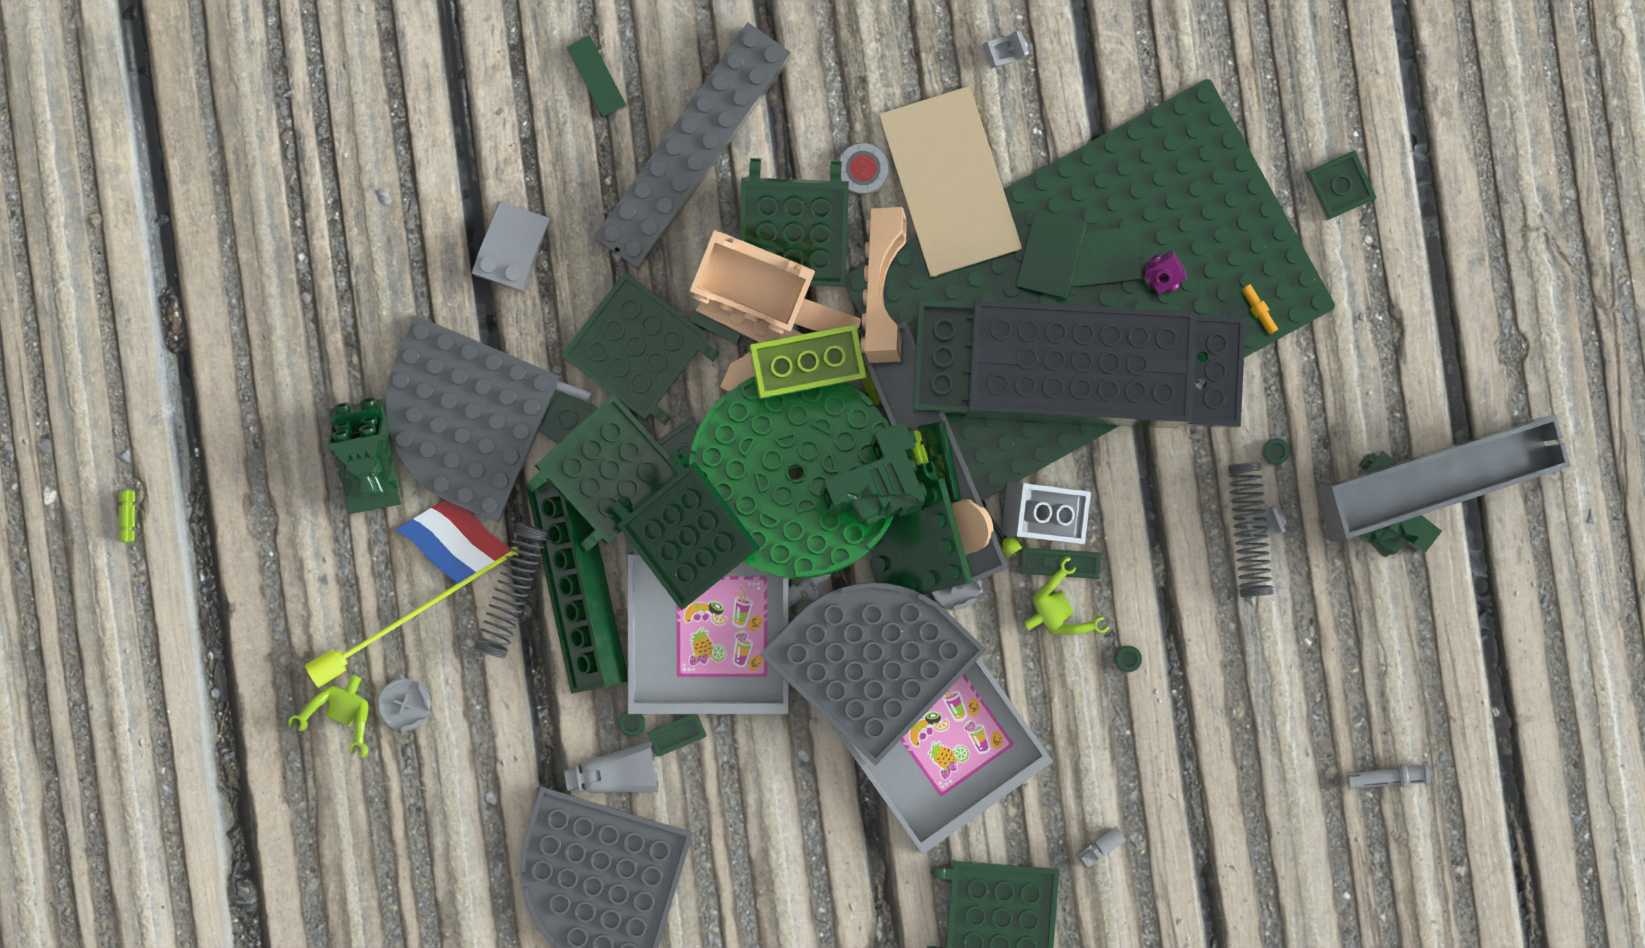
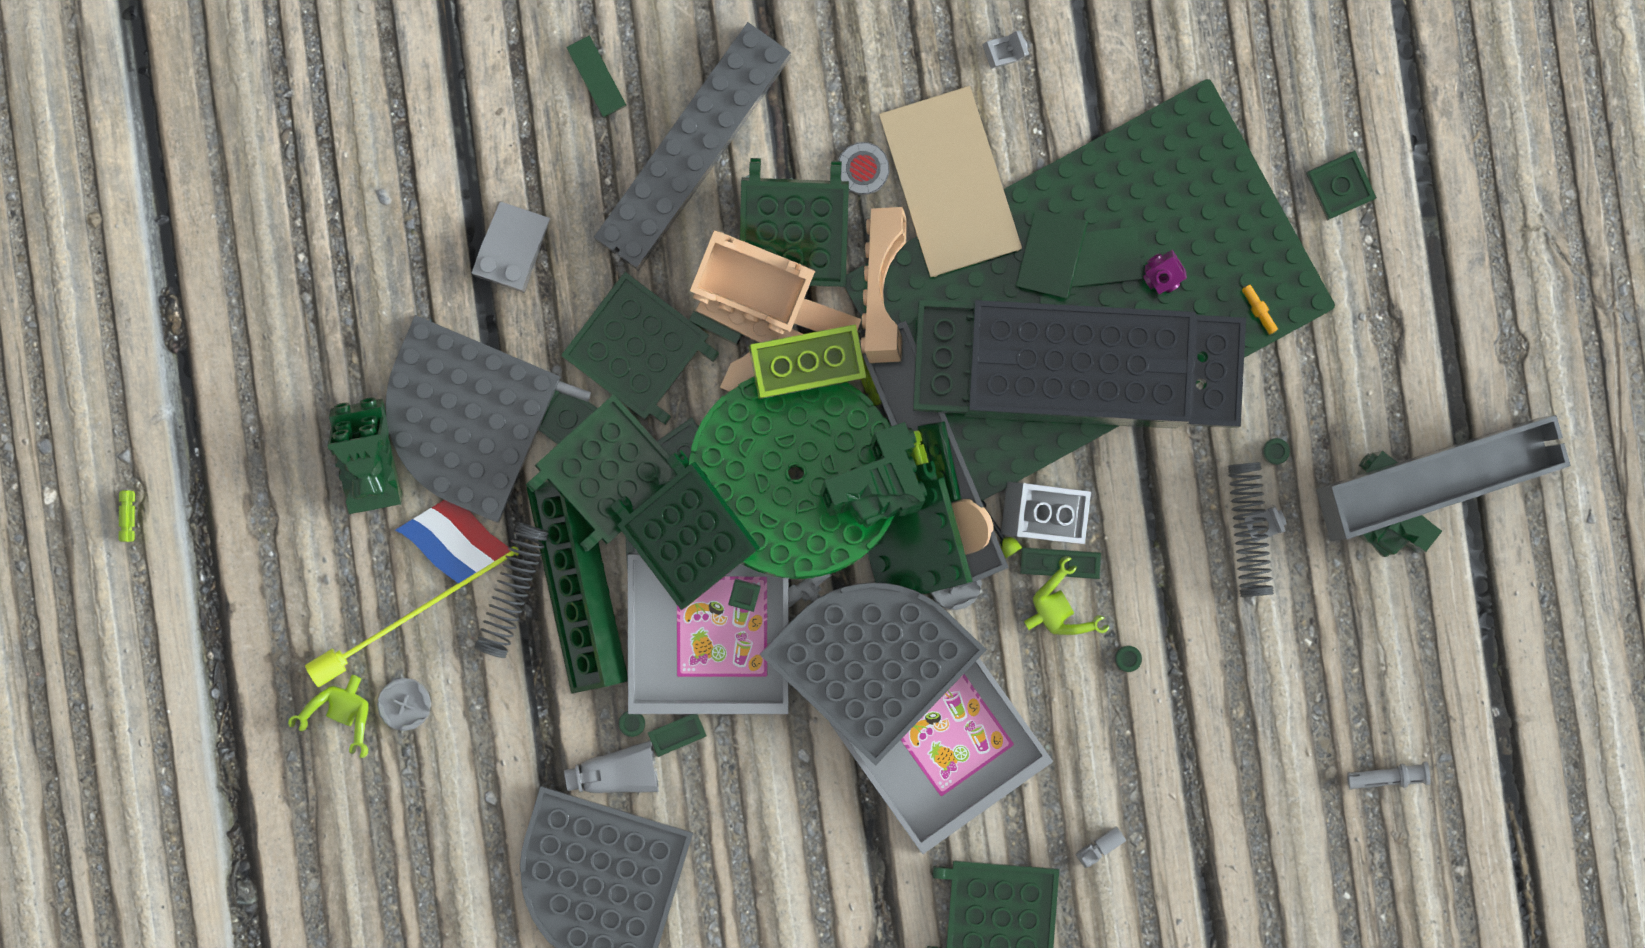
(744, 595): none -> dark green tile

